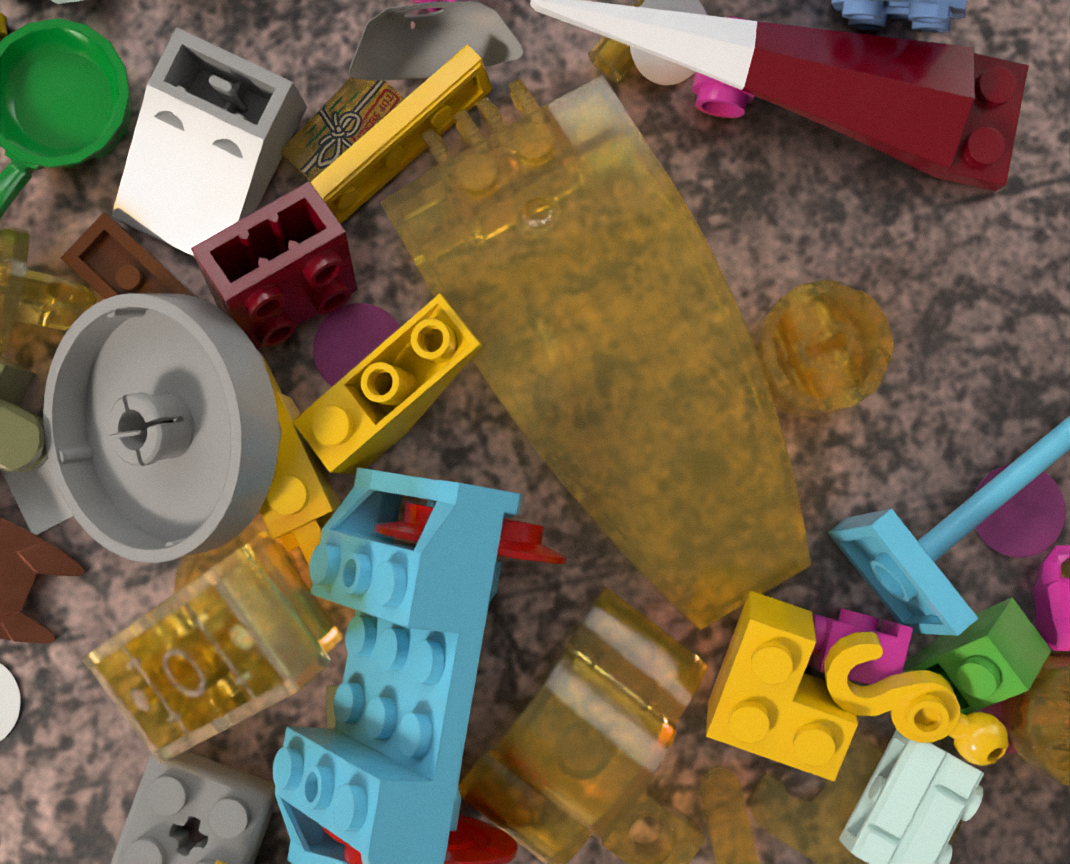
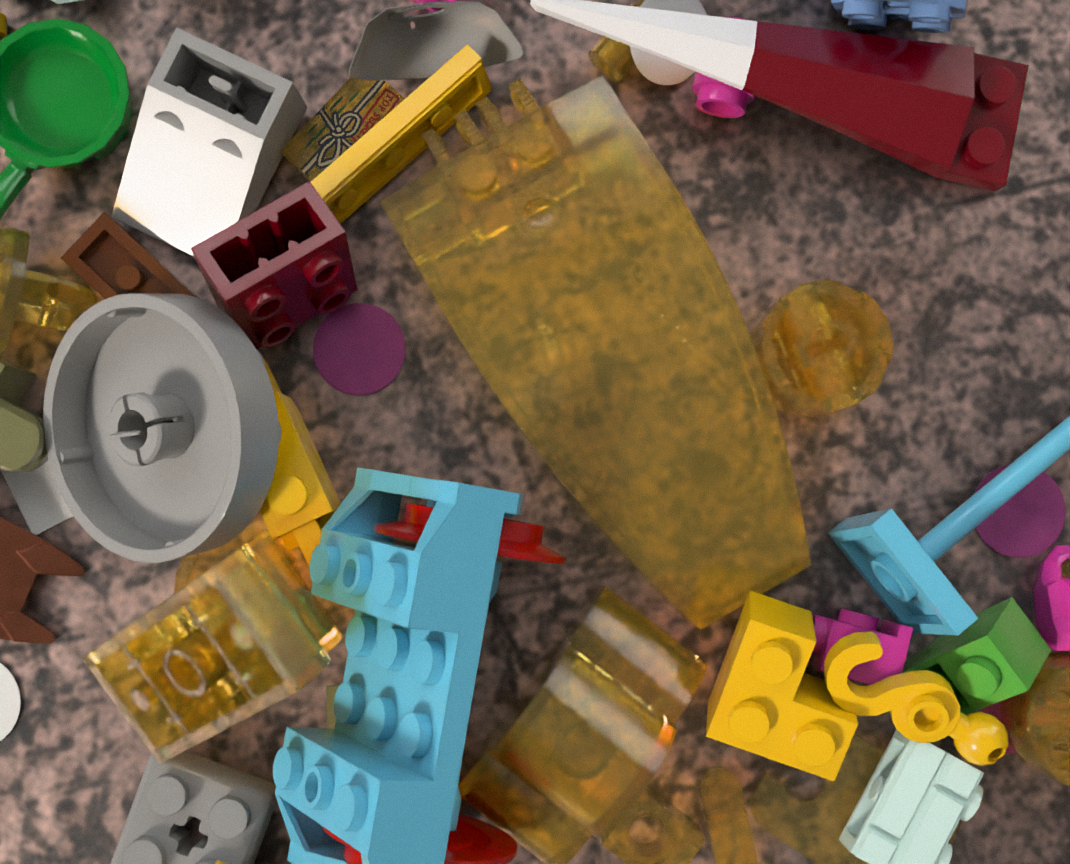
(388, 389): yellow slope -> none

